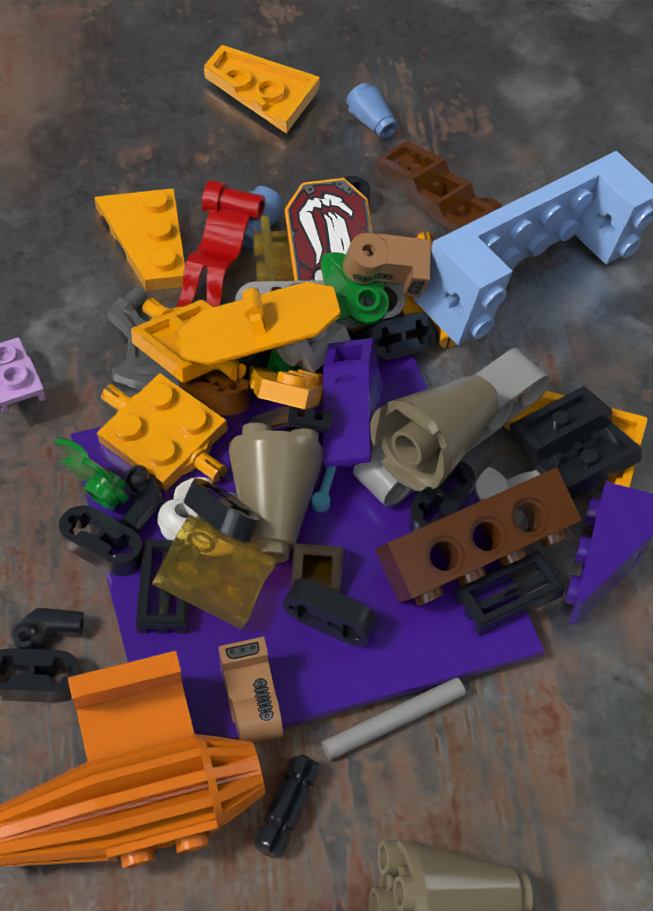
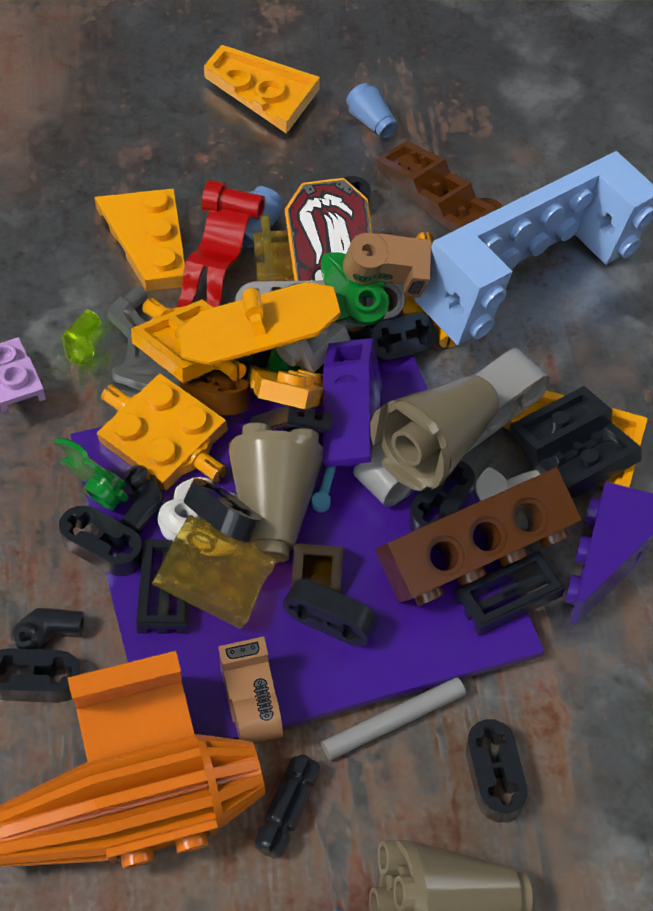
(76, 338): none -> clear neon green arm
(507, 768): none -> black beam

